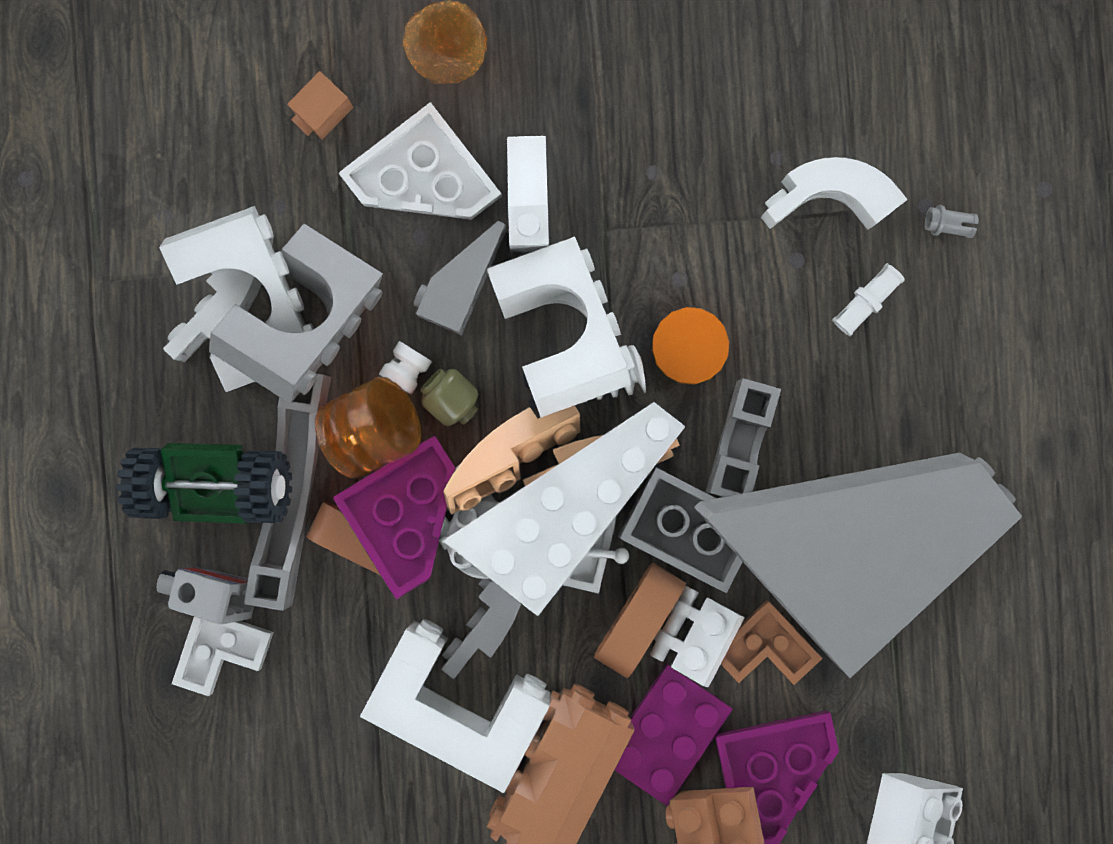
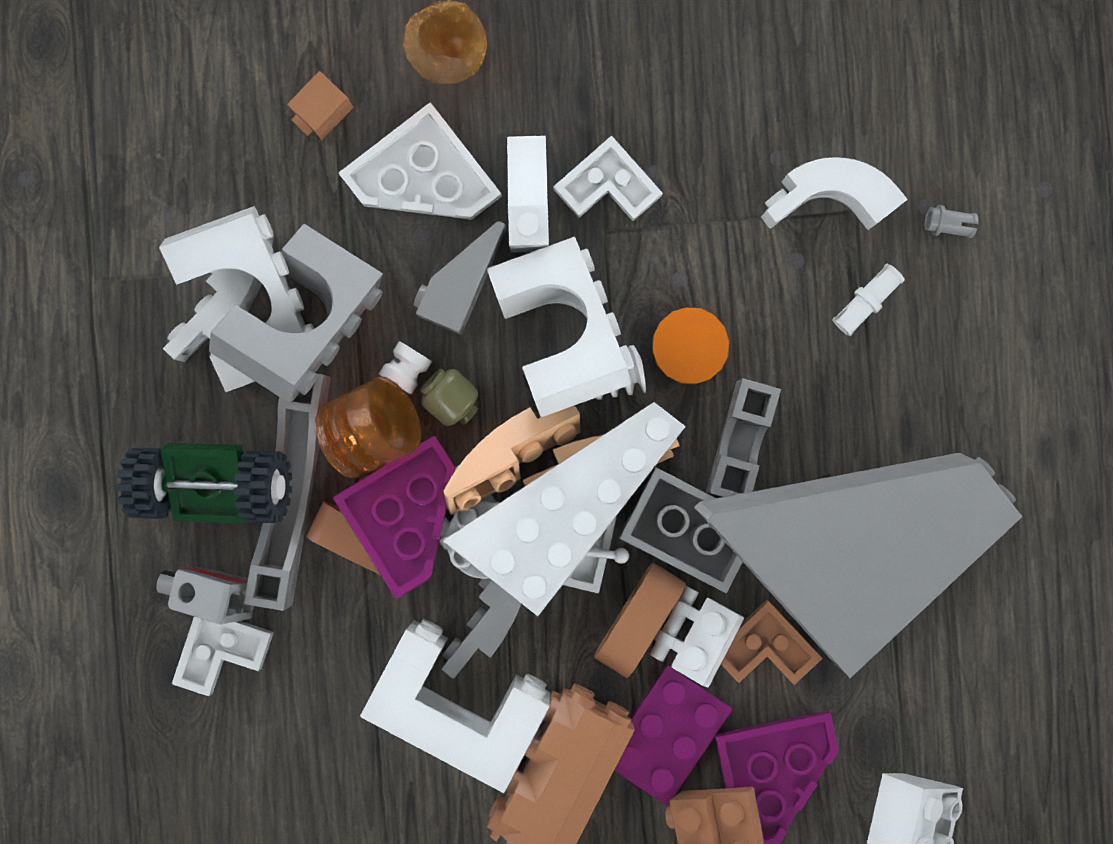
(611, 172): none -> white plate

